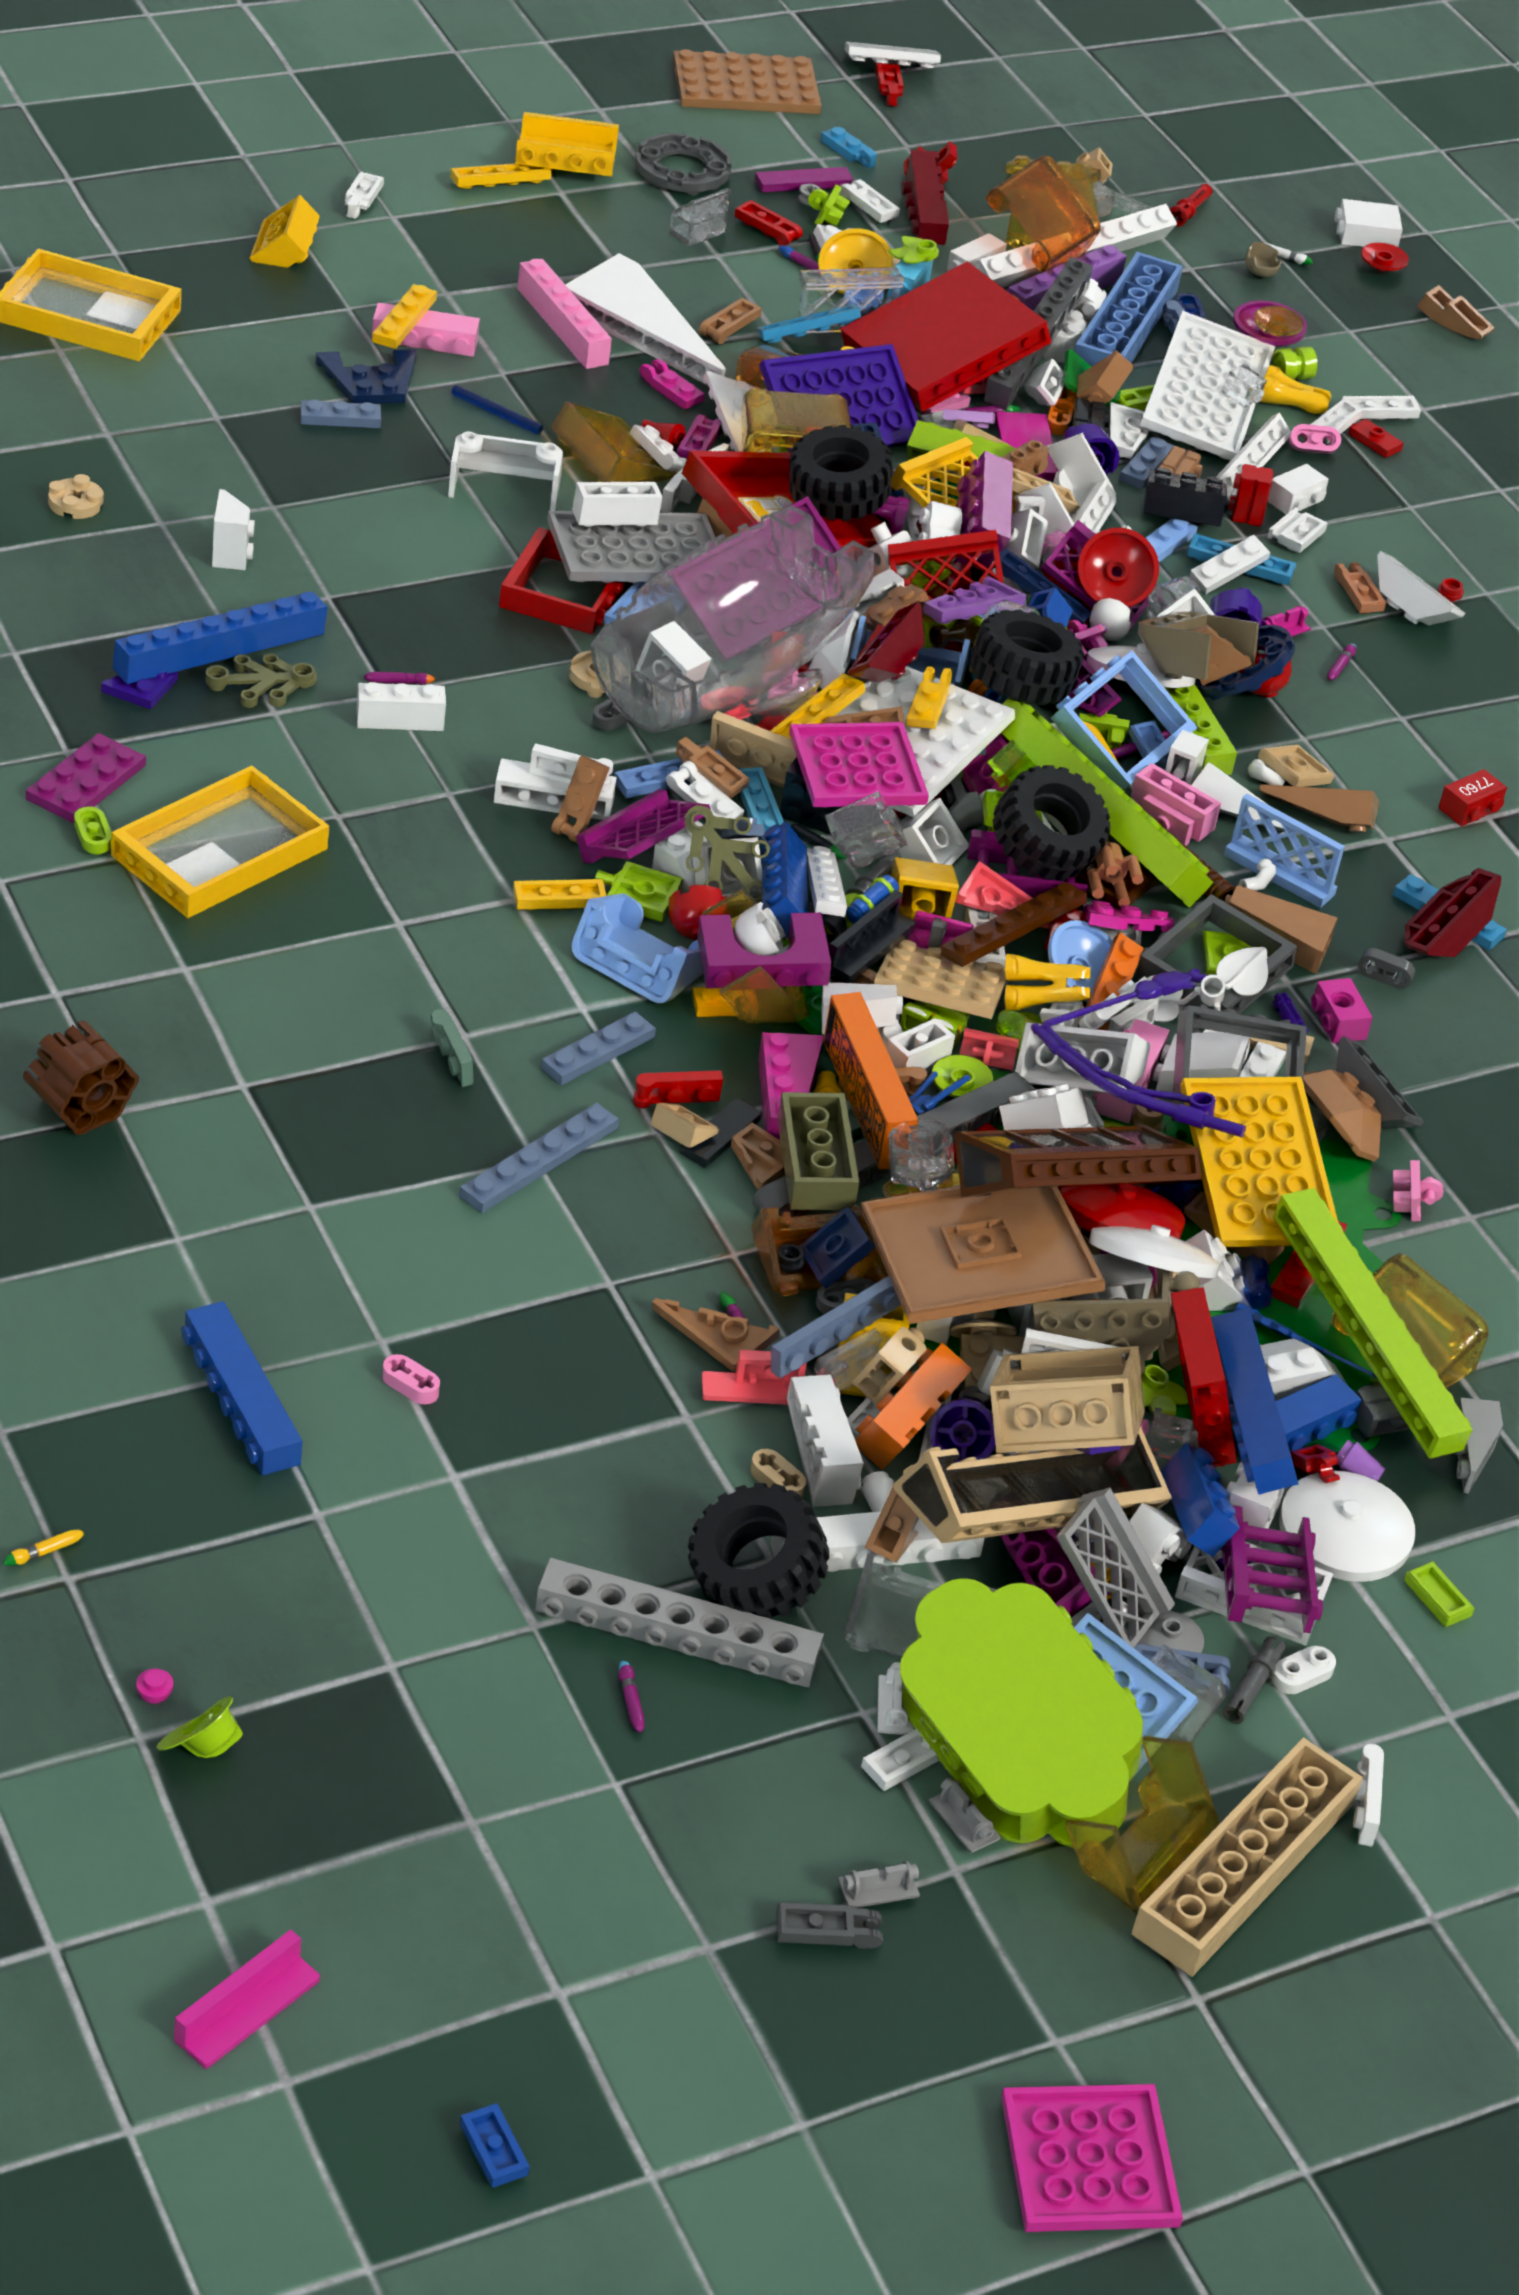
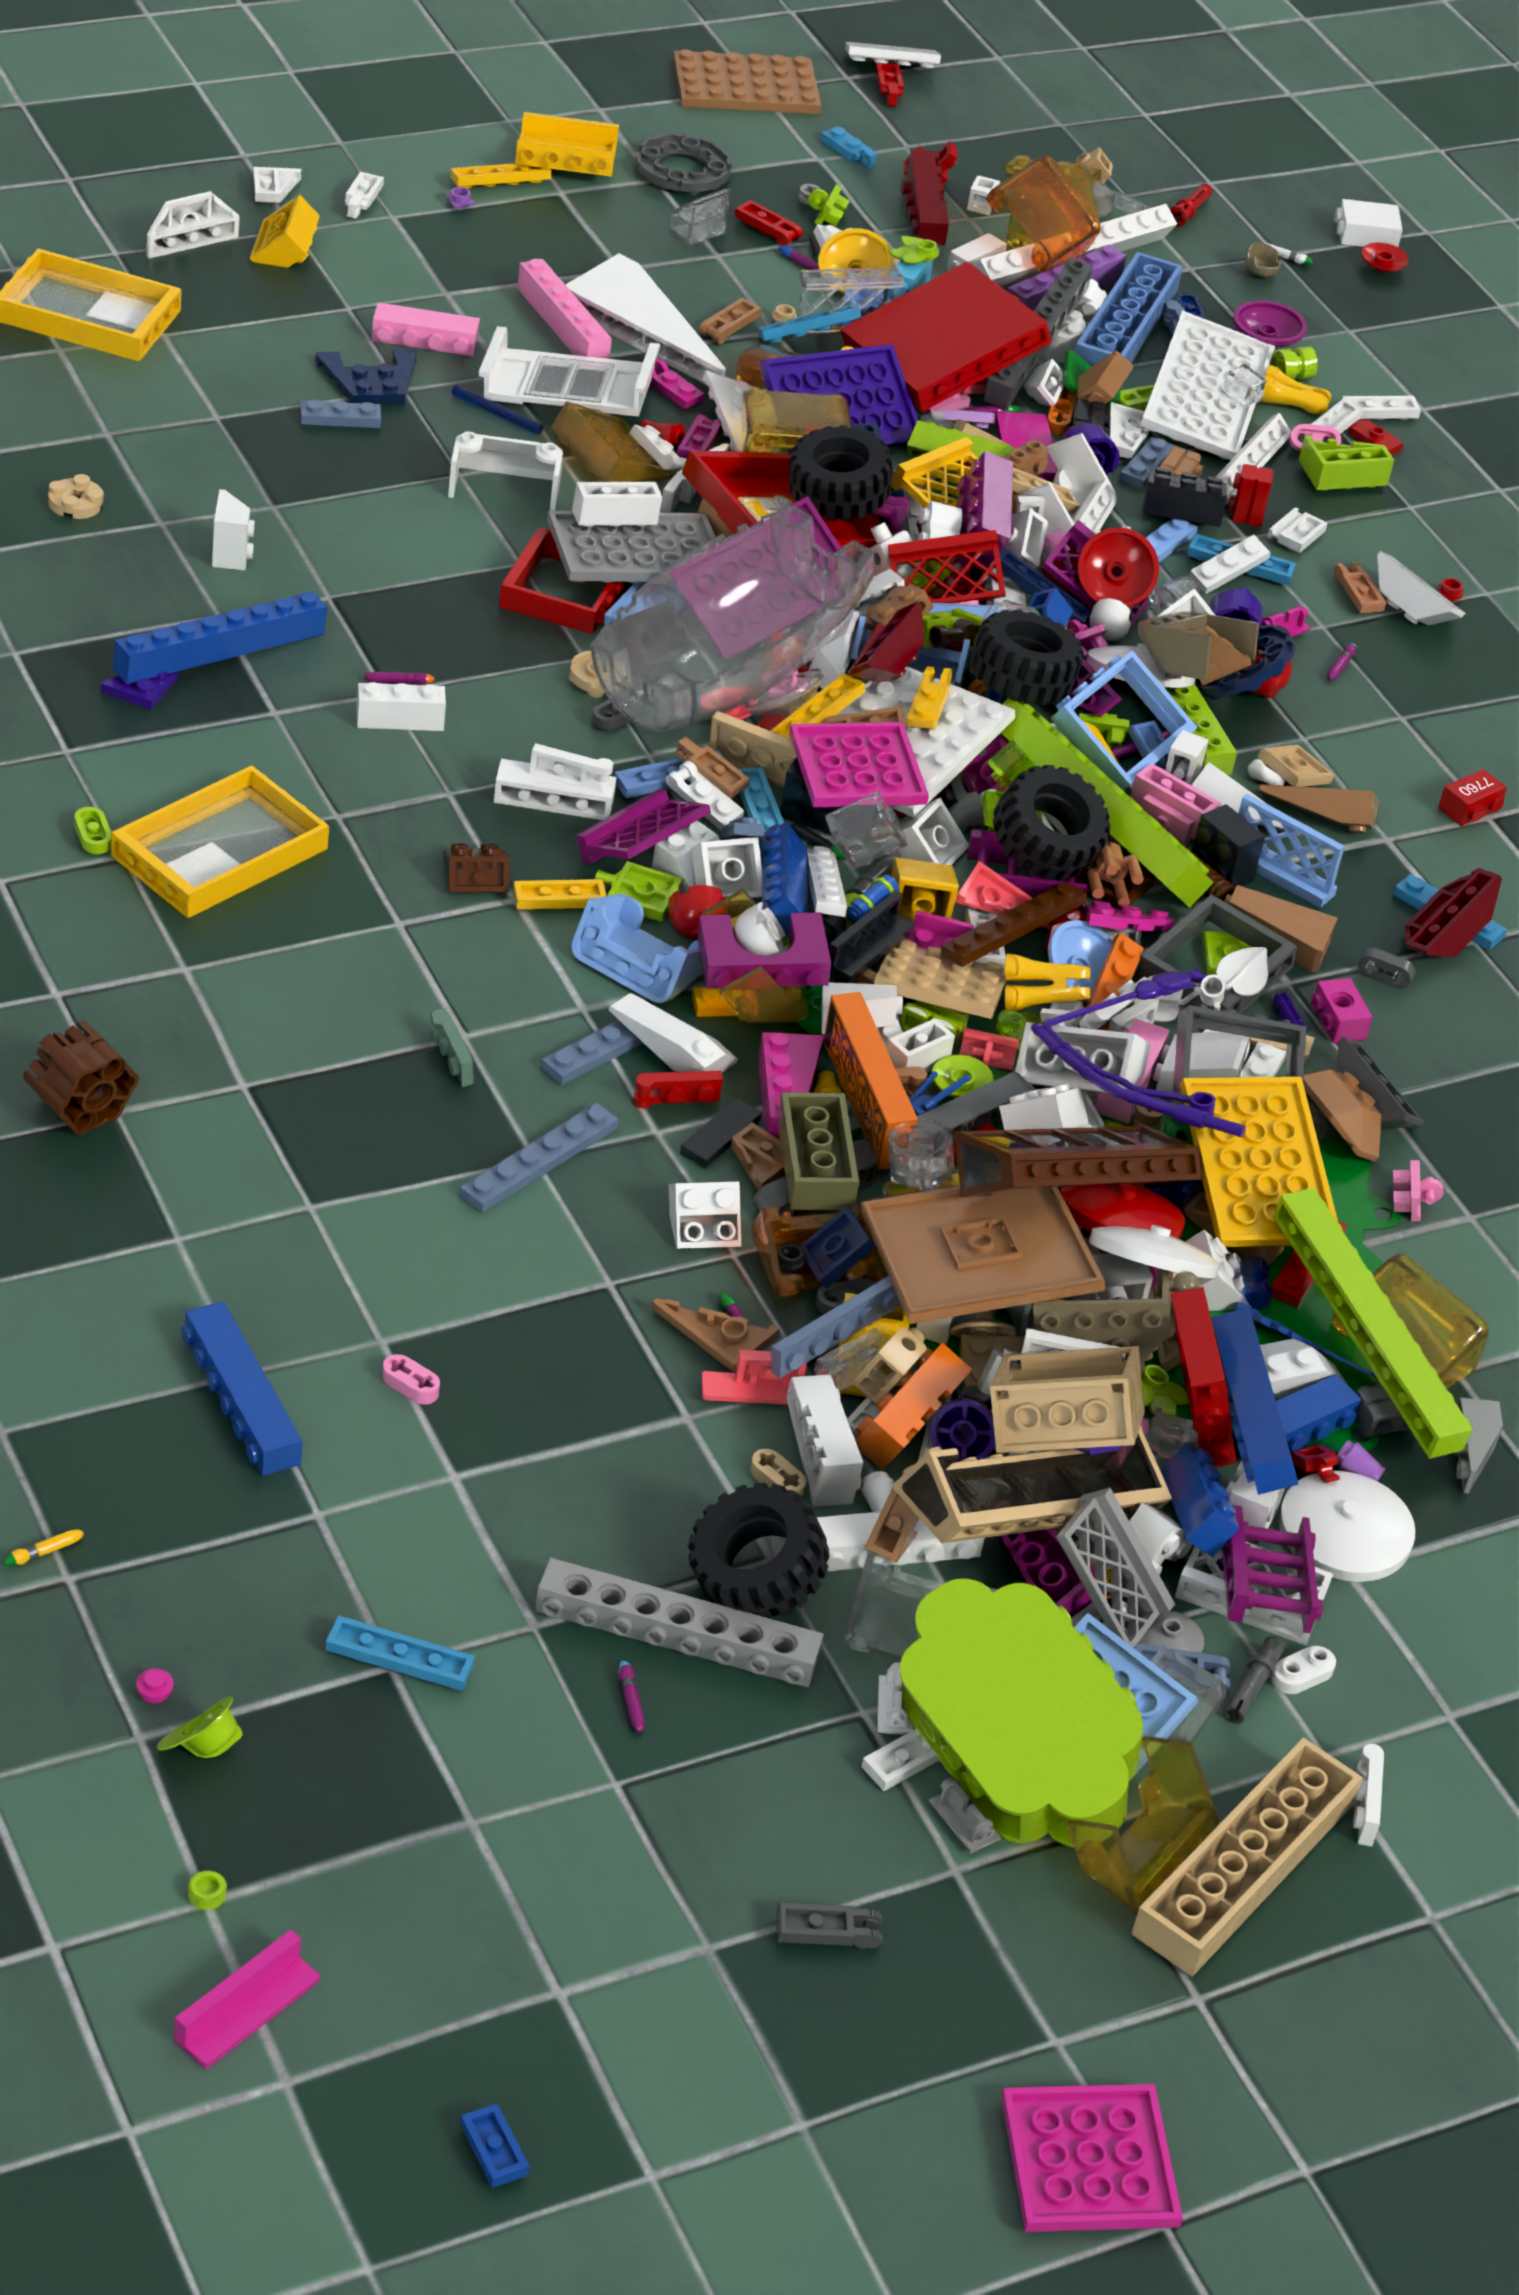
(86, 777): magenta plate -> none
(191, 224): none -> white wedge
(207, 1890): none -> lime tile
(264, 677): olive plant -> none
(274, 183): none -> white wing
(400, 1653): none -> dark azure plate
(404, 316): yellow plate -> none
(460, 198): none -> medium lavender plate
(477, 868): none -> reddish brown bracket
(557, 378): none -> white piece
(580, 797): medium nougat plate -> none
(672, 1039): none -> white wedge
(673, 649): white brick -> none
(682, 1124): tan slope -> none
(705, 1214): none -> white slope
(722, 848): olive plant -> none
(783, 313): none -> tan plate
(793, 179): magenta tile -> none
(870, 201): white plate -> none
(880, 1886): light grey hinge -> none
(937, 932): dark grey tile -> none
(971, 602): medium lavender wing -> none
(978, 193): none -> white brick
(1229, 845): none -> black piece
(1262, 879): white arm -> none
(1278, 321): clear yellow dish -> none
(1298, 489): white brick -> none
(1345, 466): none -> lime wedge
(1439, 1594): lime tile -> none
(1454, 314): medium nougat slope -> none

